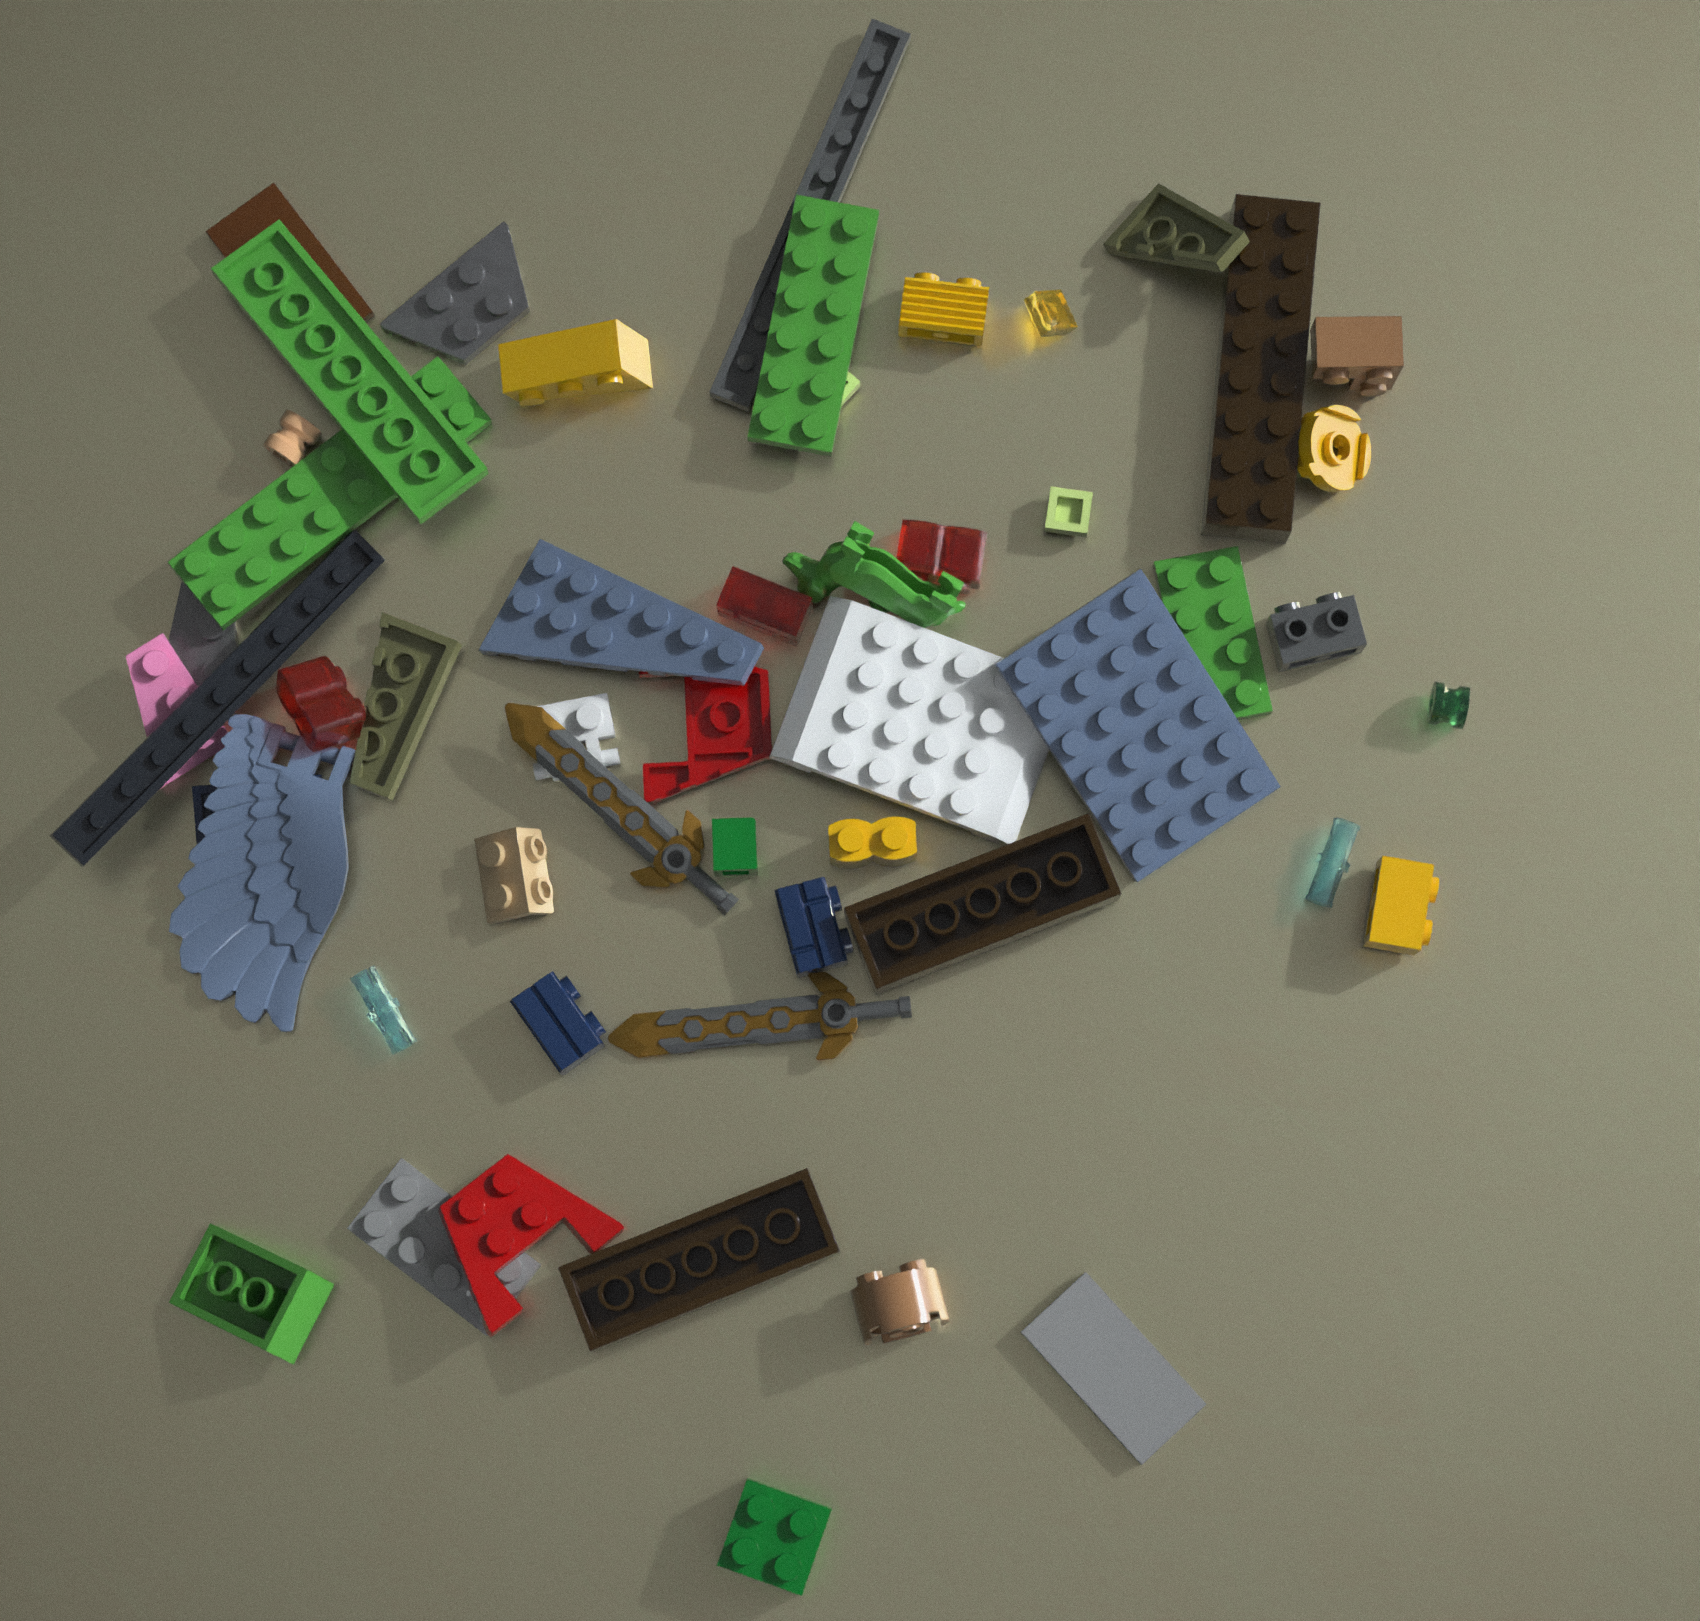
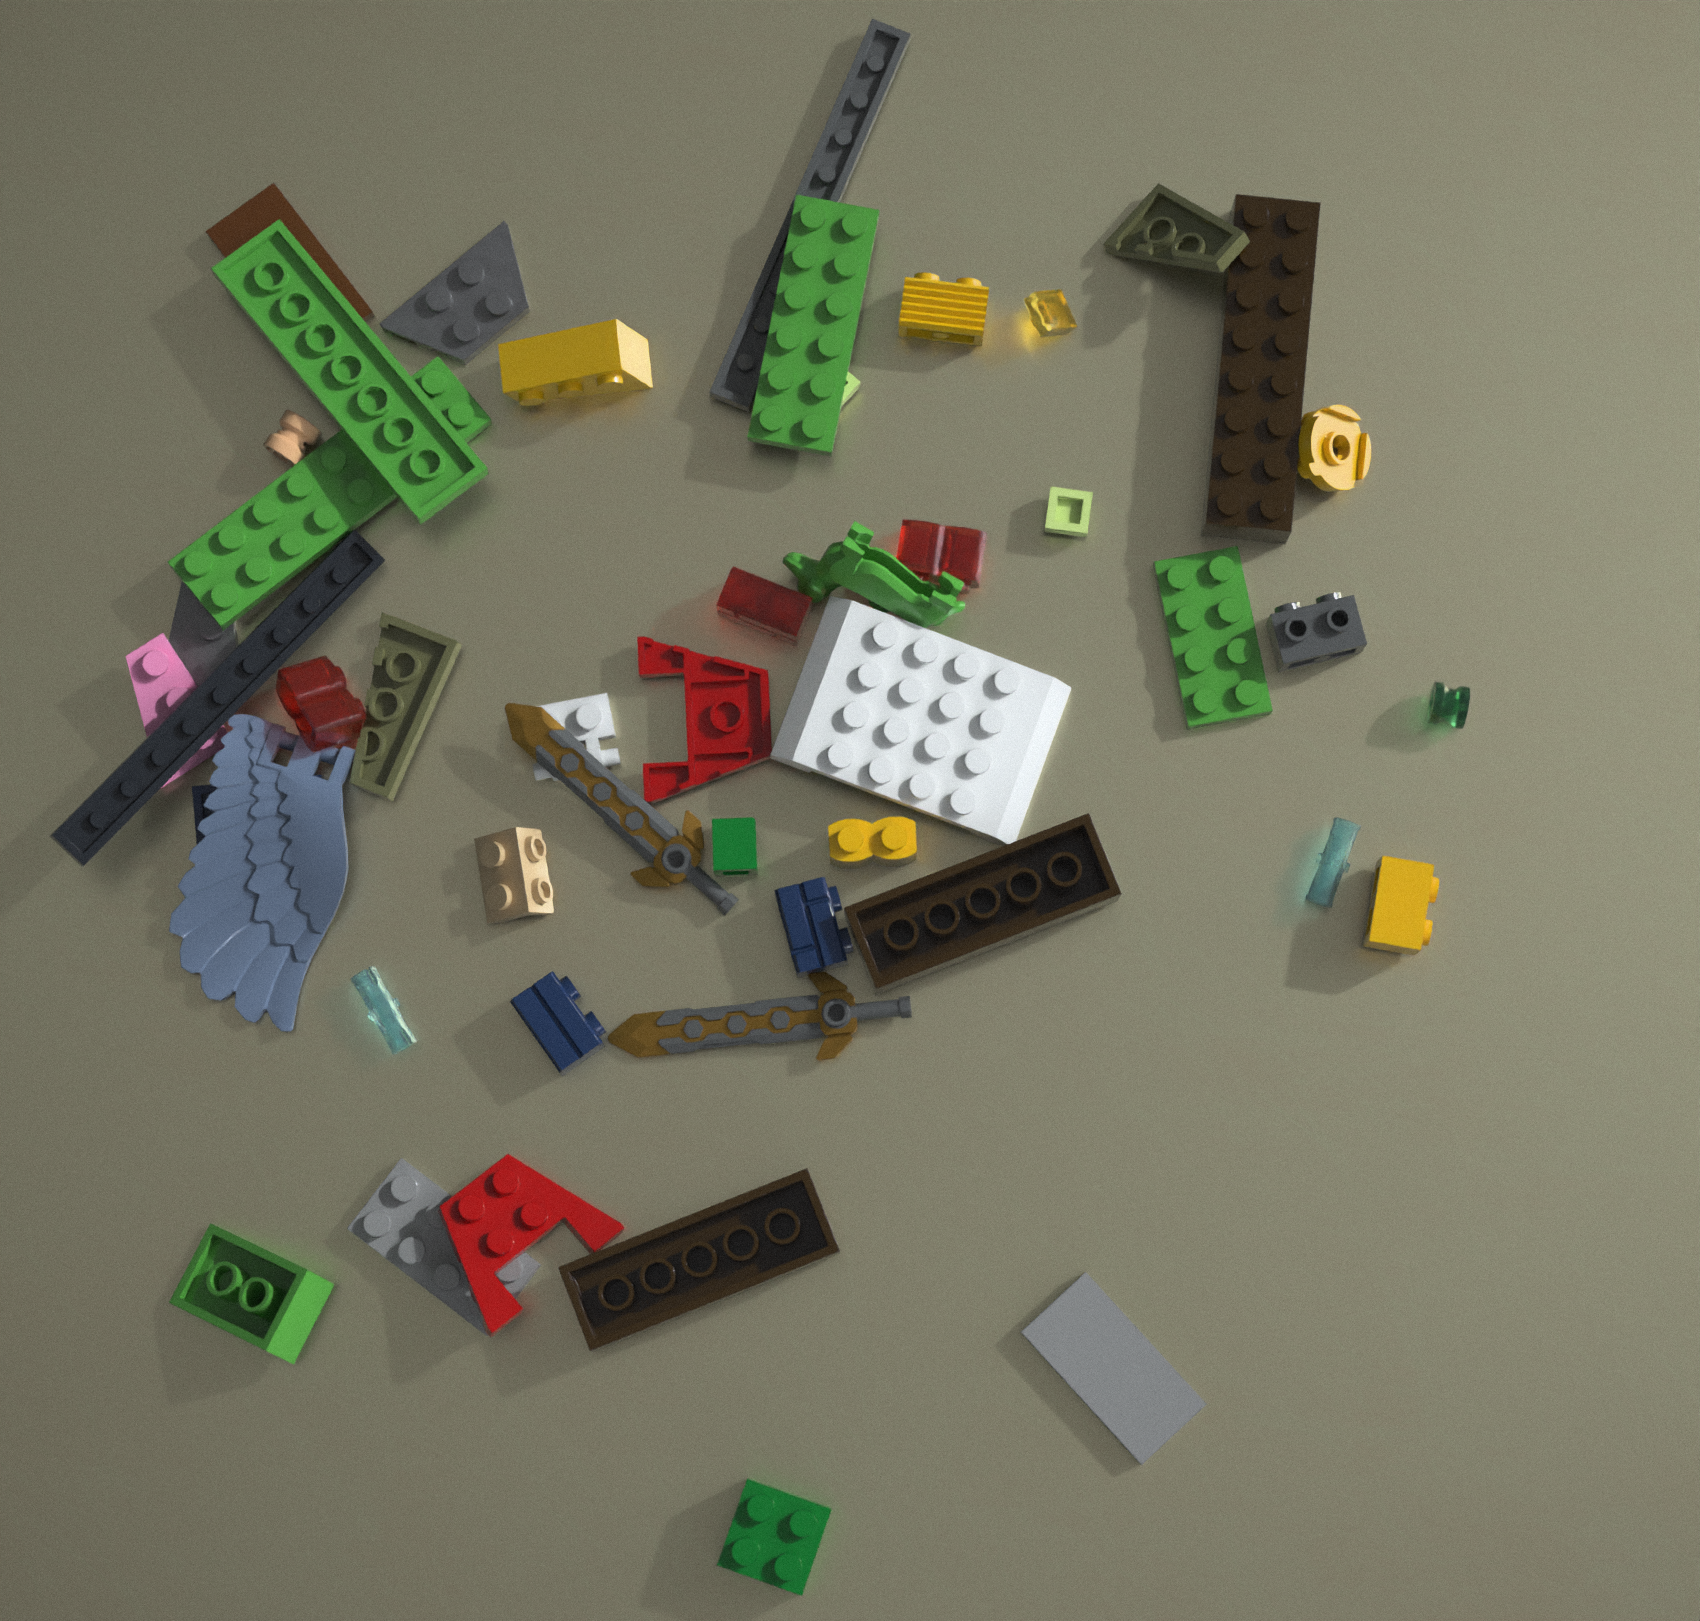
(599, 620): sand blue wing -> none
(898, 1303): medium nougat brick -> none
(1137, 725): sand blue plate -> none
(1358, 351): medium nougat brick -> none

